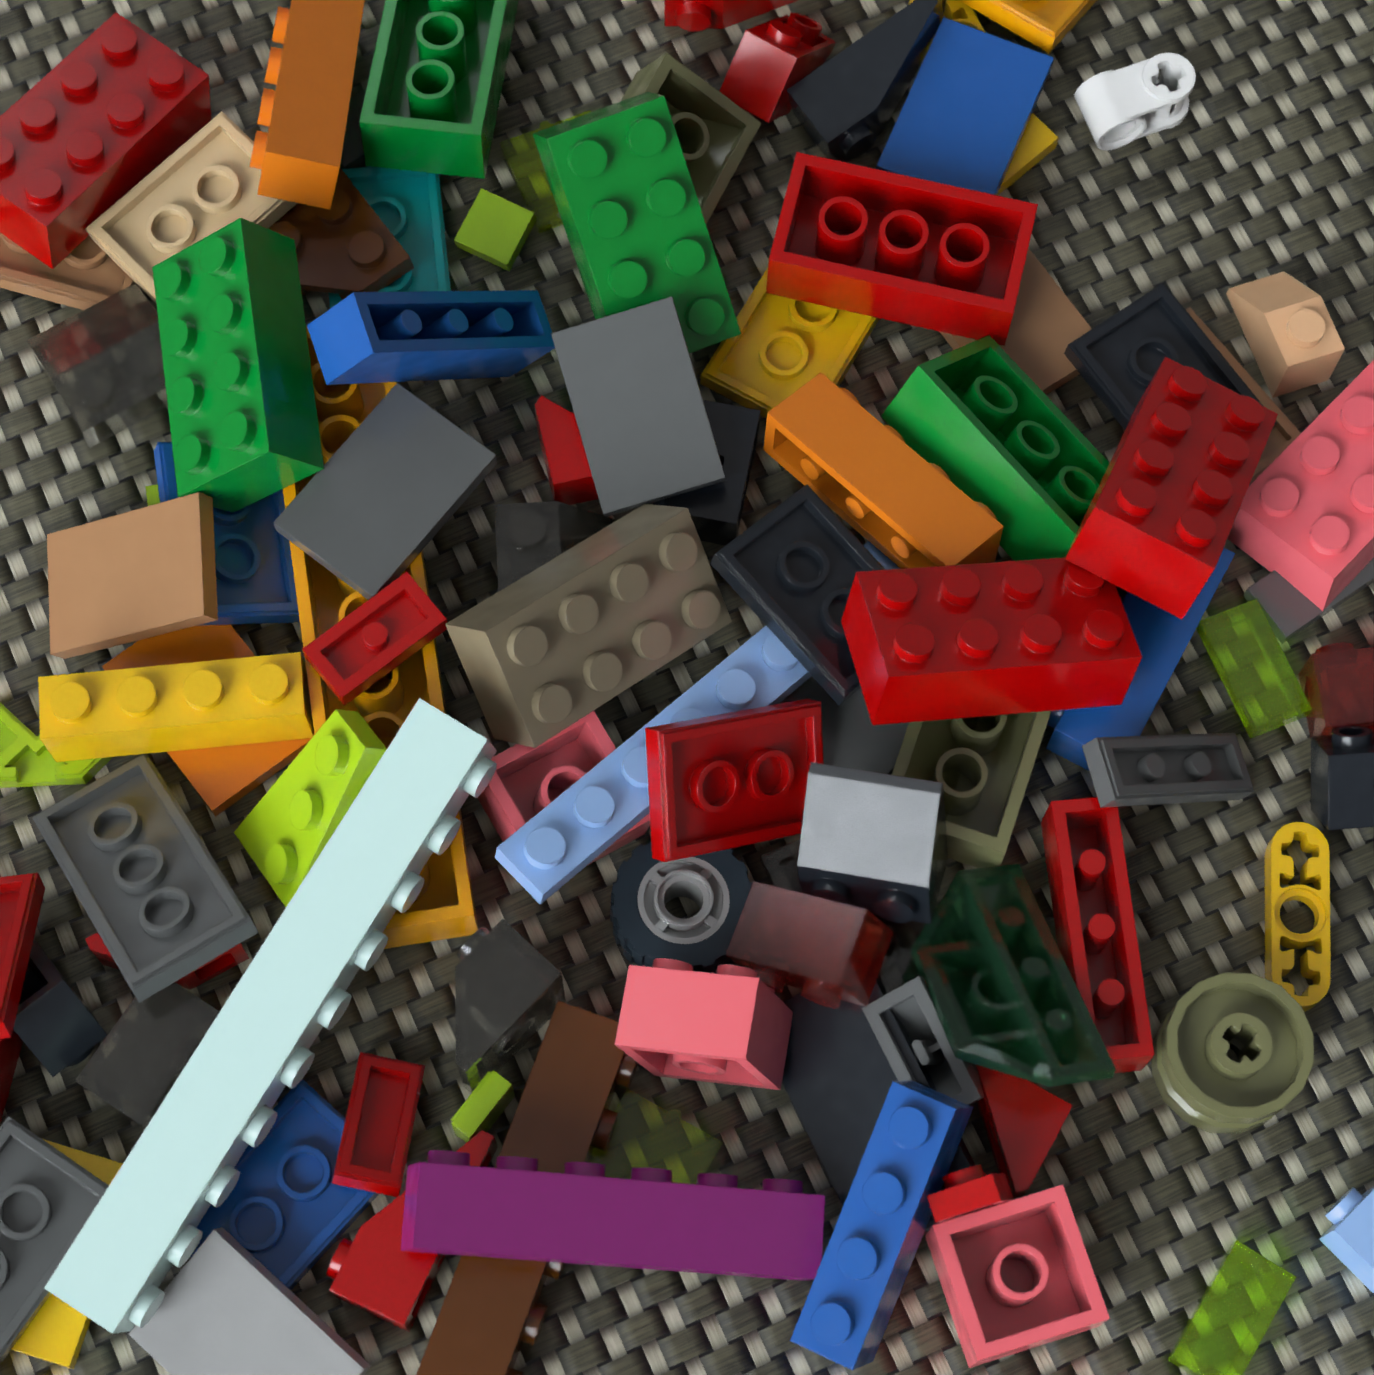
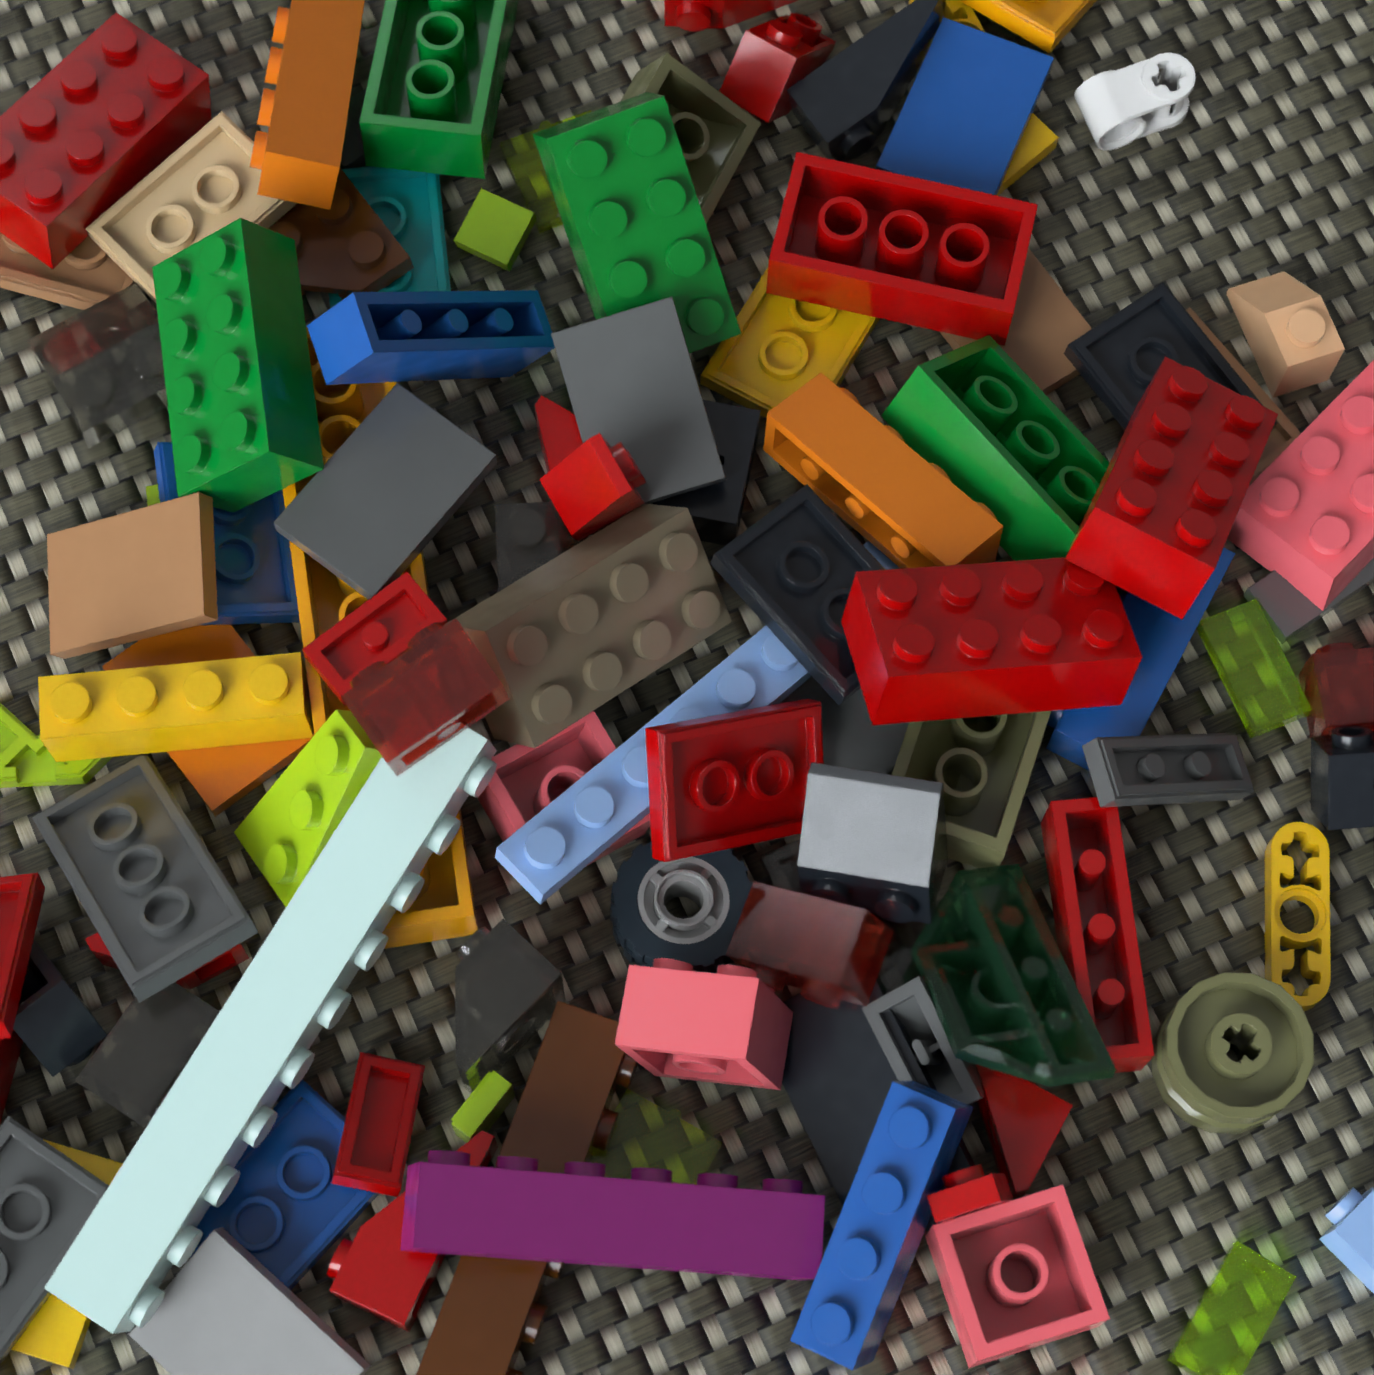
(424, 695): none -> clear red brick
(594, 486): none -> red slope

